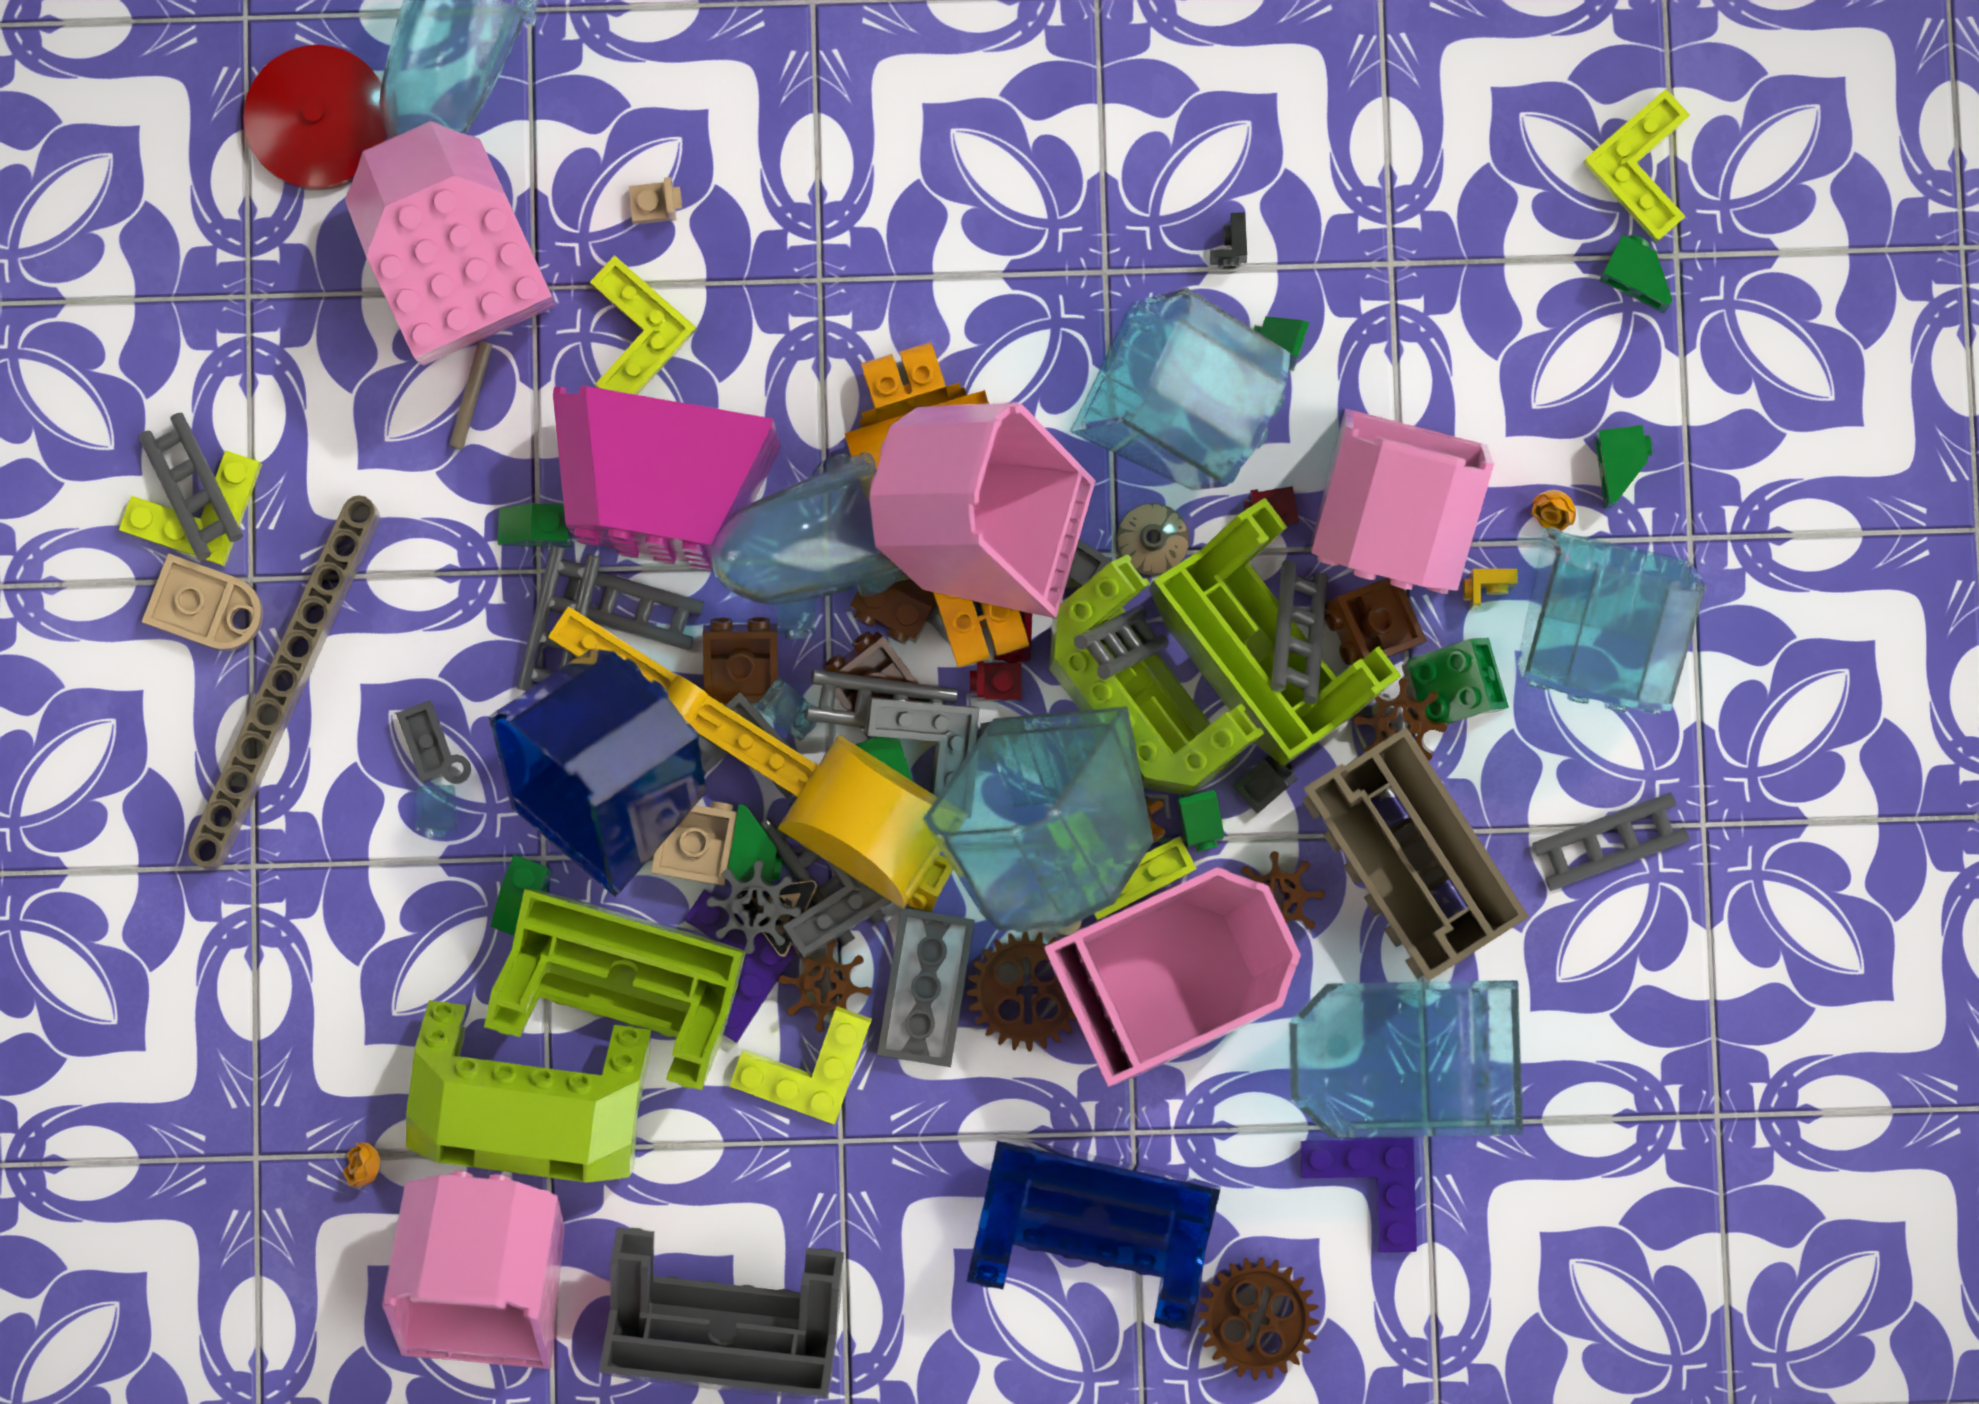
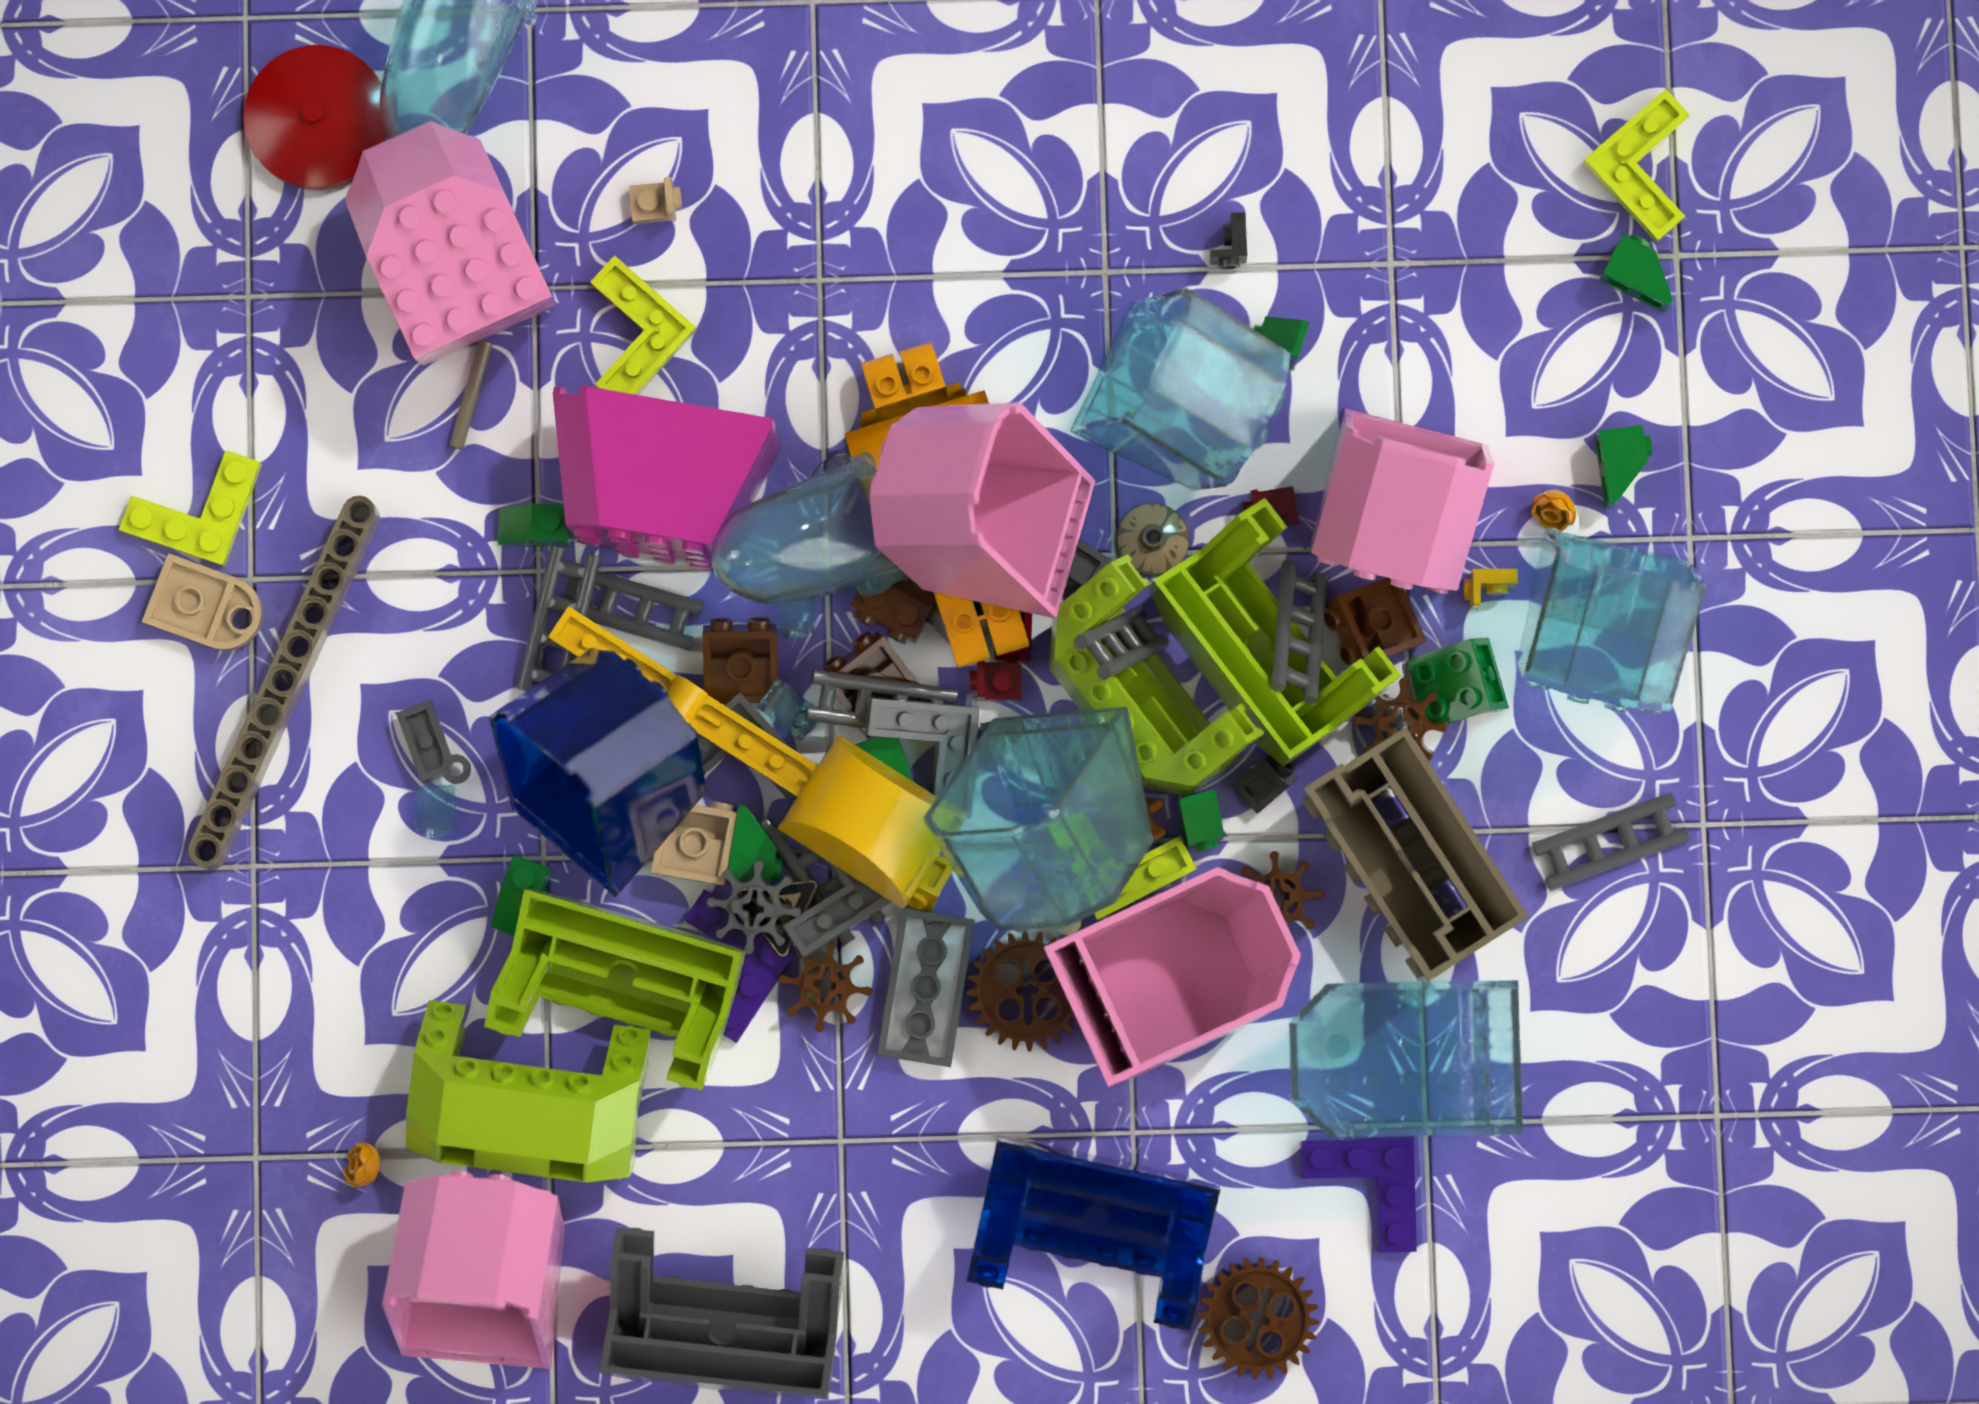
(170, 477): dark grey bar -> none
(808, 1093): neon yellow plate -> none

